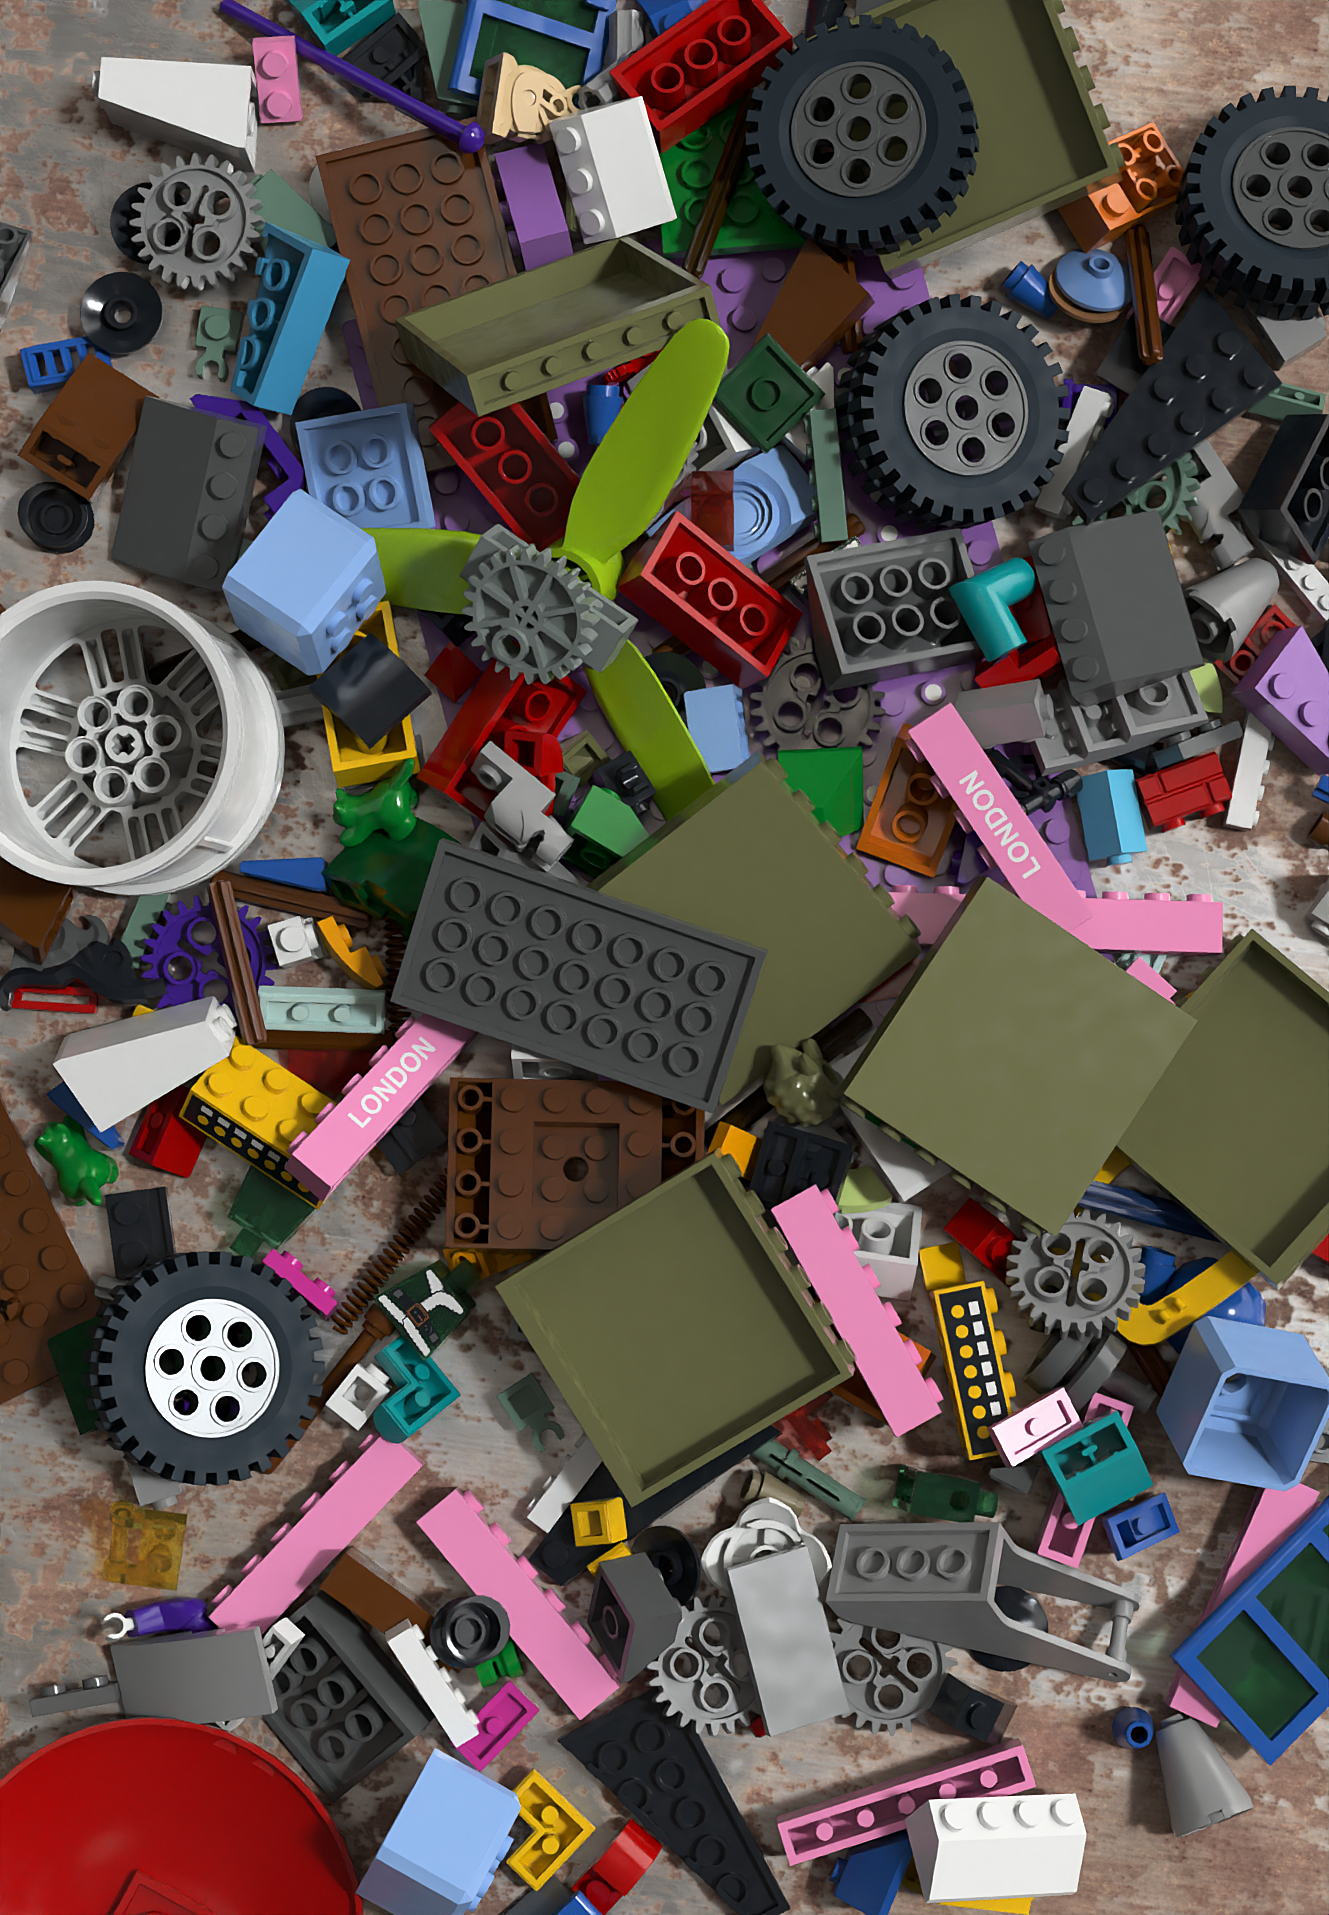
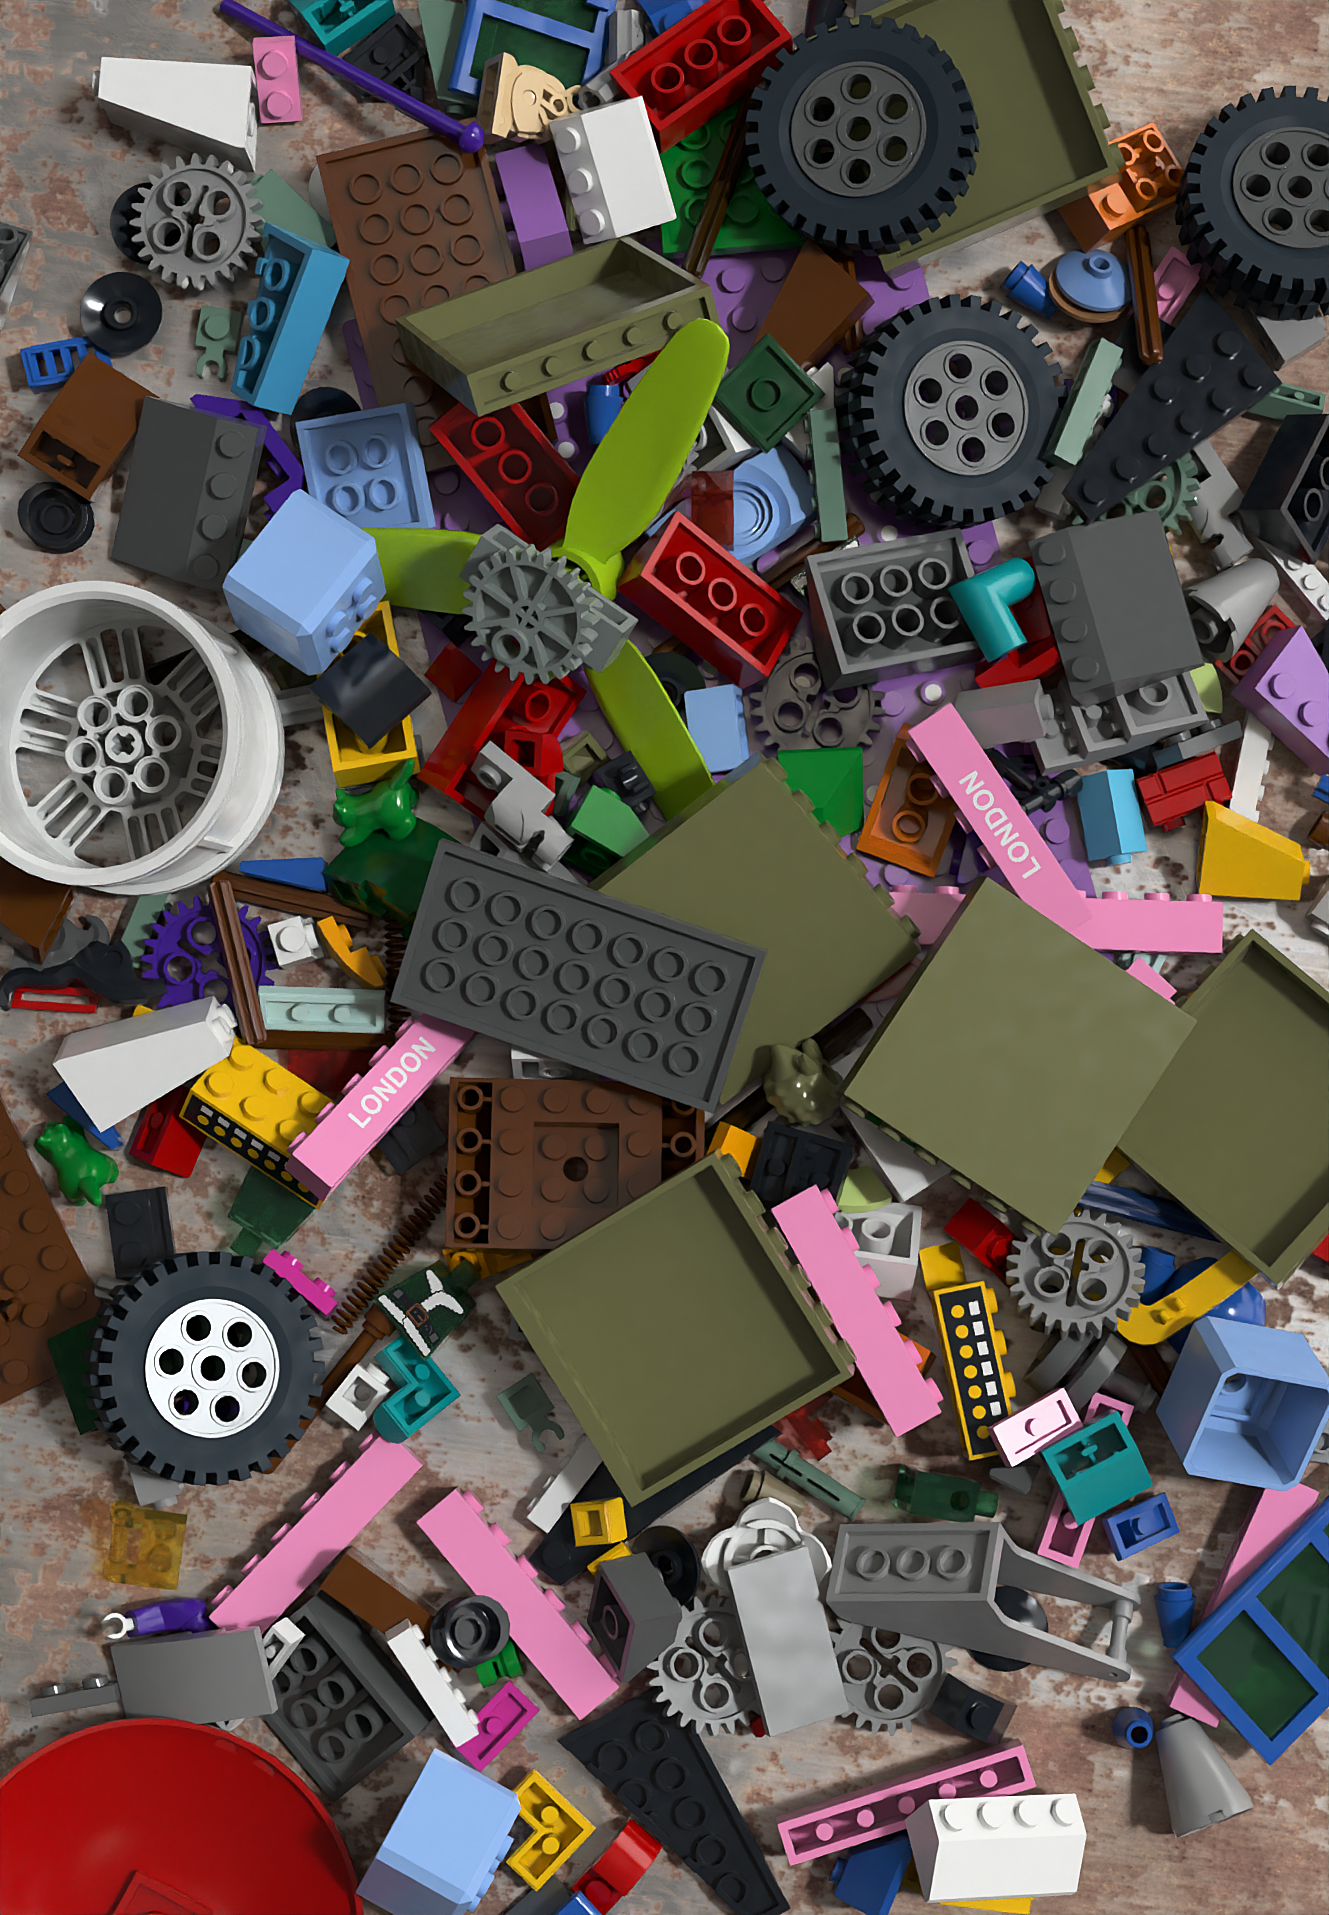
(1083, 404): none -> sand green piece
(1175, 1611): none -> blue cone
(1247, 858): none -> yellow slope

